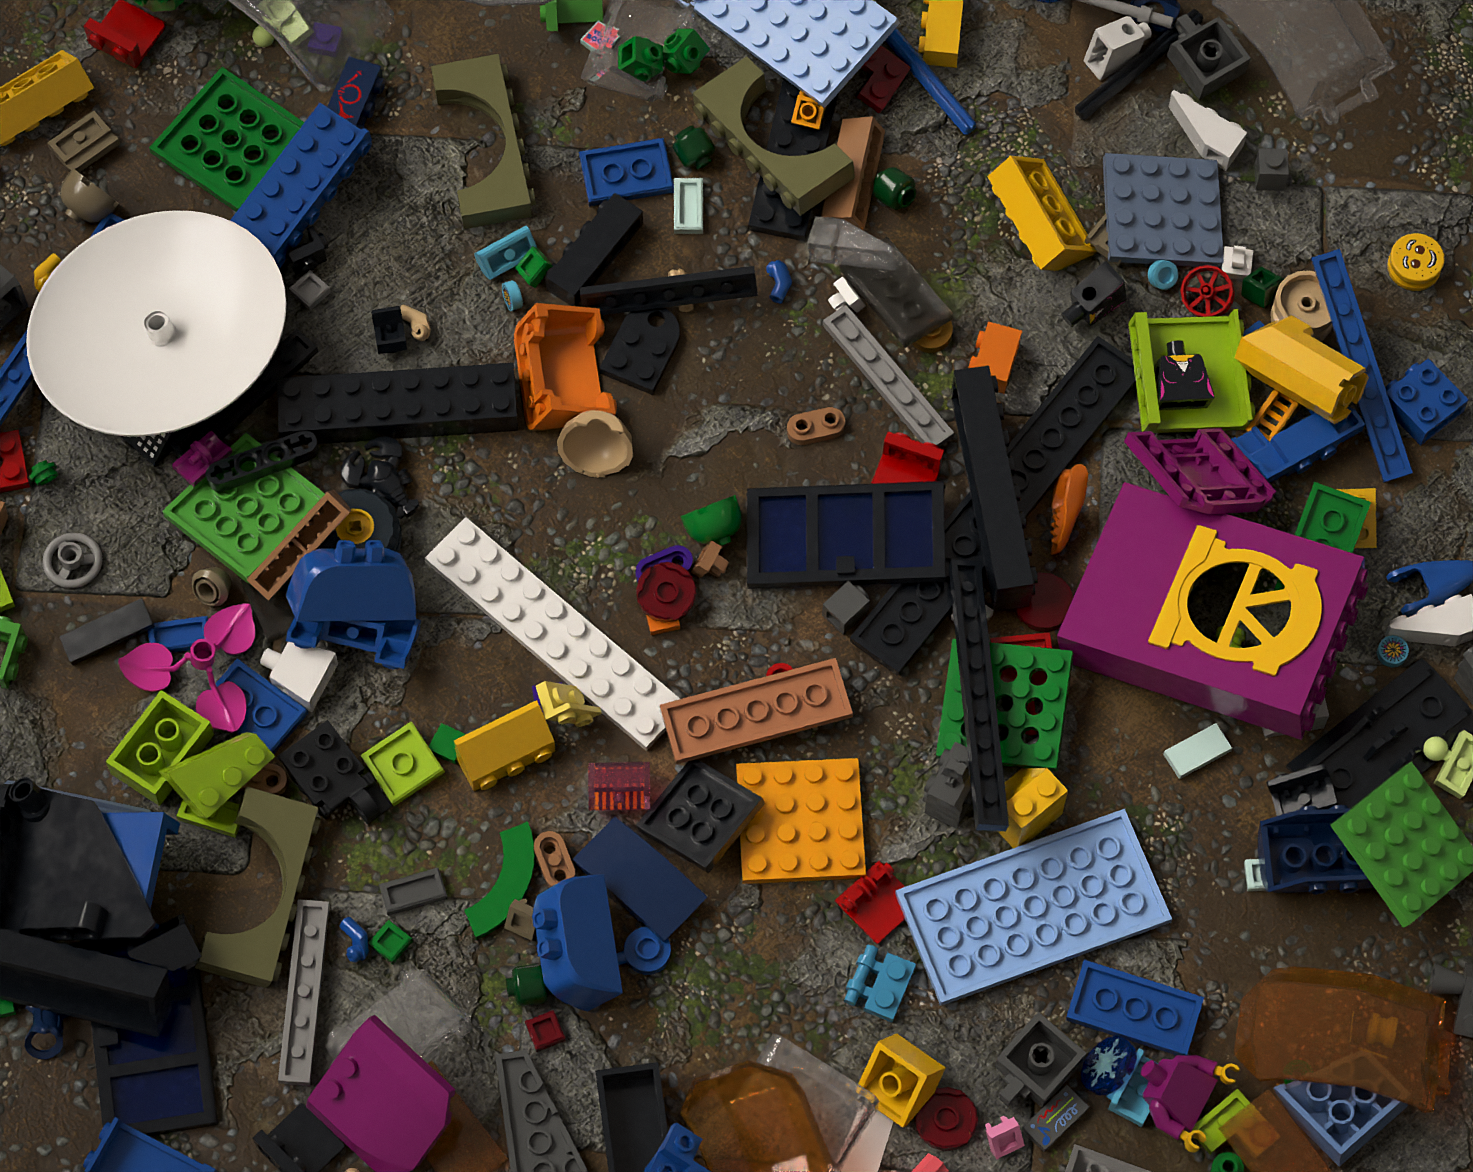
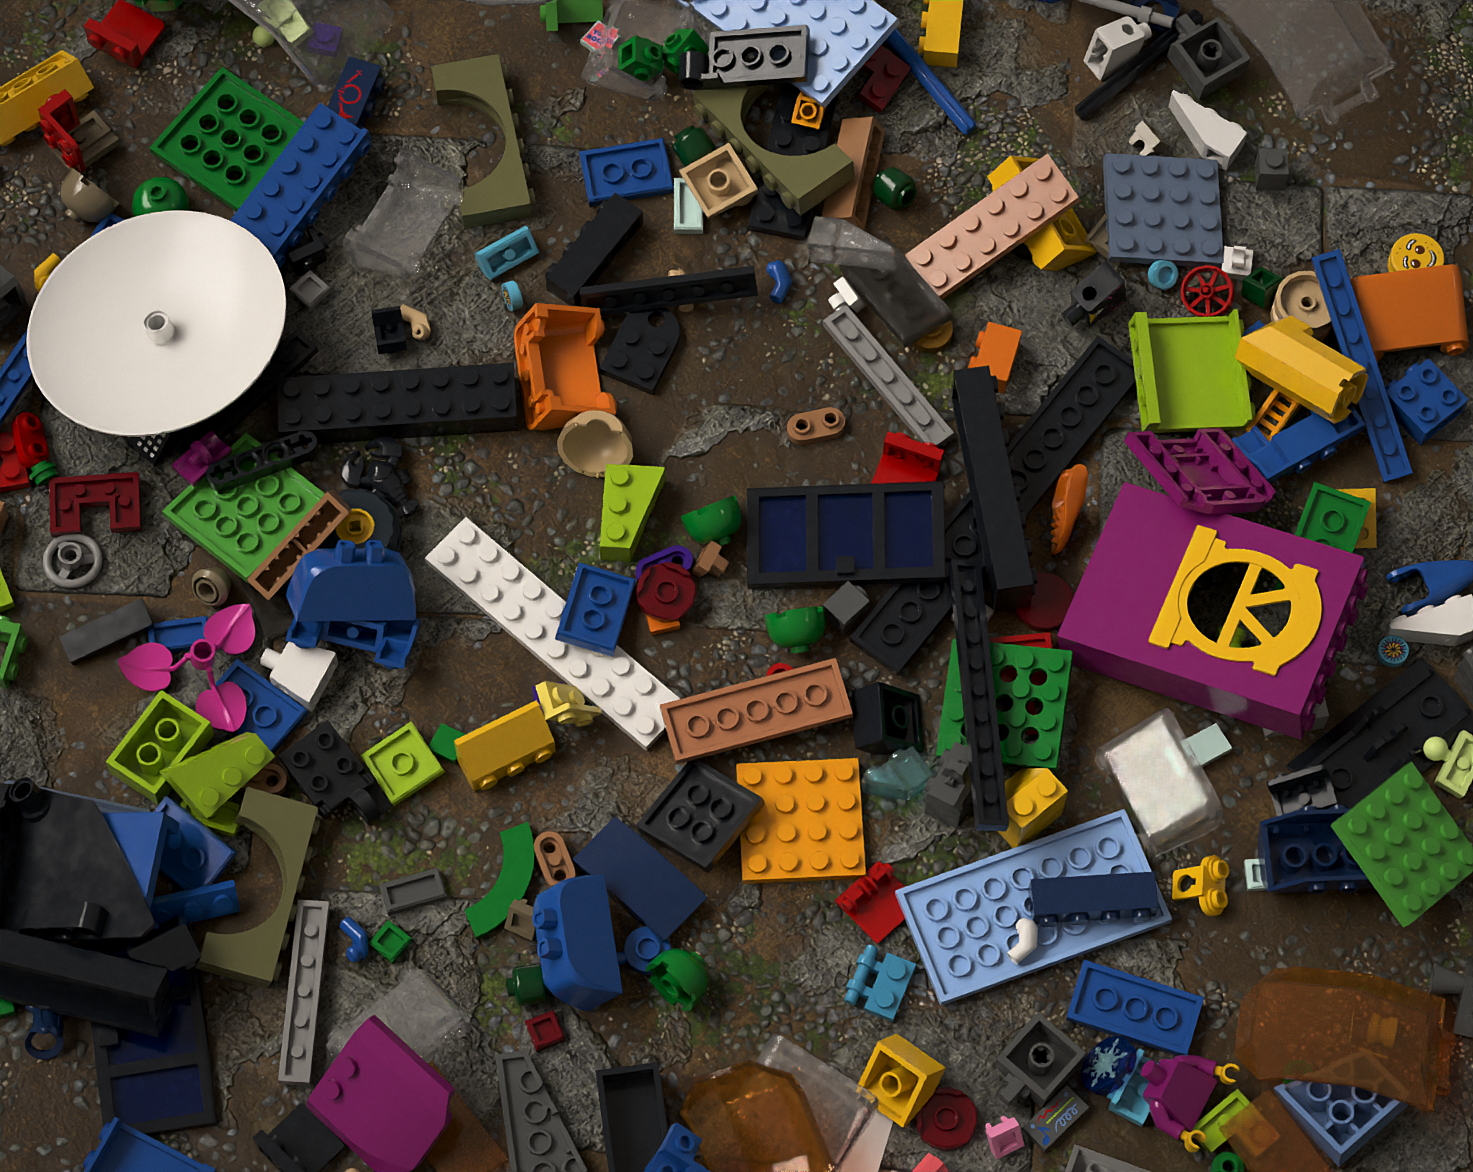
(29, 439): none -> red plate
(57, 120): none -> red bracket
(114, 490): none -> dark red plate
(159, 195): none -> green cylinder
(194, 855): none -> blue tile
(197, 903): none -> blue plate
(404, 218): none -> clear windscreen
(533, 266): green tile -> none
(595, 609): none -> blue tile
(619, 786): clear pink brick -> none
(627, 504): none -> lime wedge
(679, 977): none -> green cylinder
(719, 181): none -> tan slope
(727, 56): none -> hinge
(796, 628): none -> green cylinder
(886, 719): none -> black slope
(899, 777): none -> clear light blue slope
(993, 227): none -> nougat plate
(1027, 940): none -> white arm
(1093, 898): none -> dark blue brick
(1149, 135): none -> tile
(1162, 783): none -> clear windscreen
(1182, 380): black torso -> none
(1209, 884): none -> yellow bracket
(1413, 309): none -> orange windscreen

